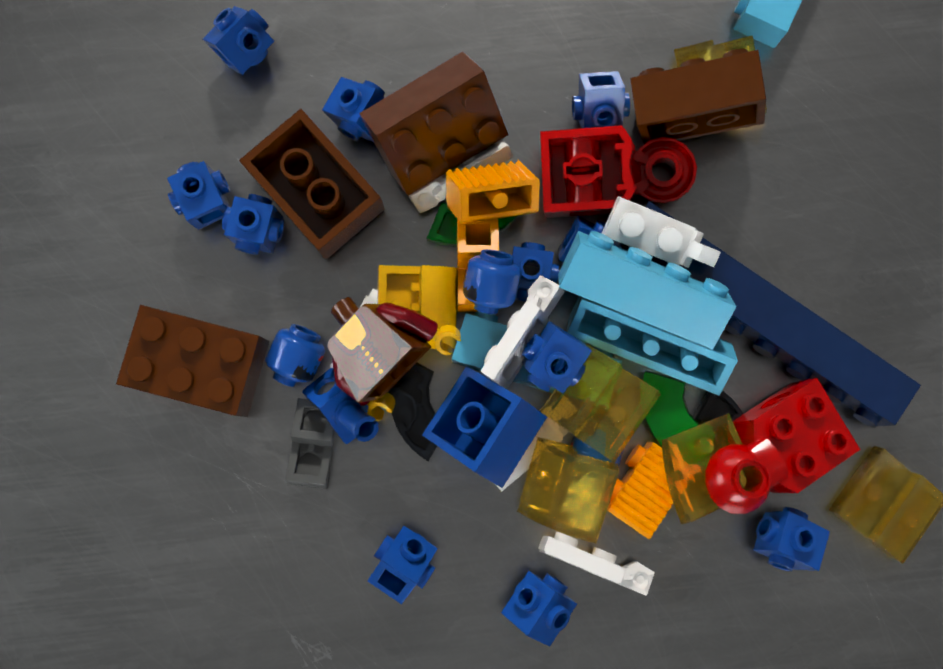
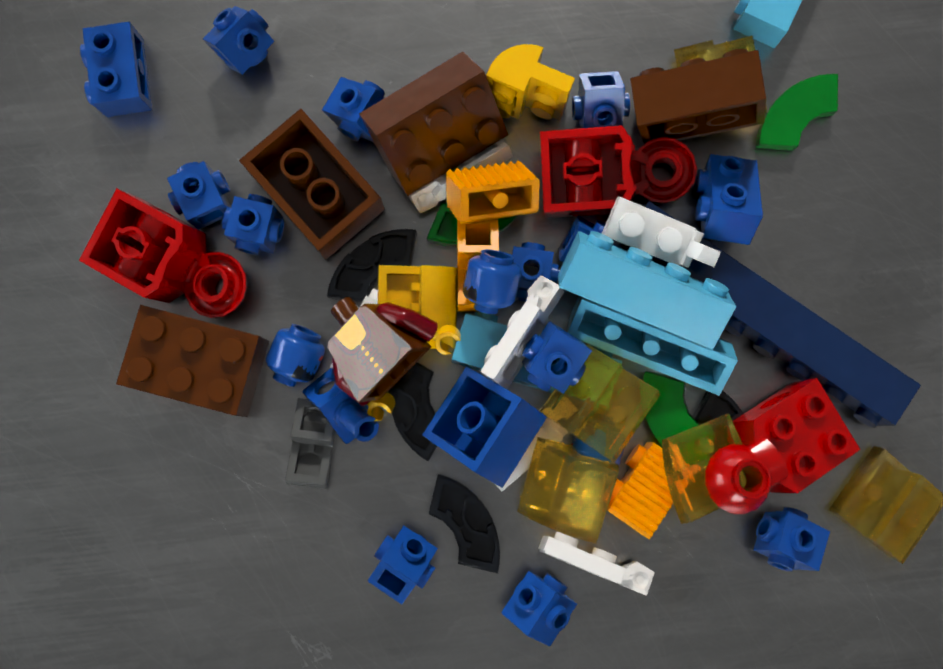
(116, 69): none -> blue brick
(162, 257): none -> red brick
(359, 270): none -> black tile
(469, 522): none -> black tile
(522, 81): none -> yellow brick
(729, 199): none -> blue brick
(795, 109): none -> green tile

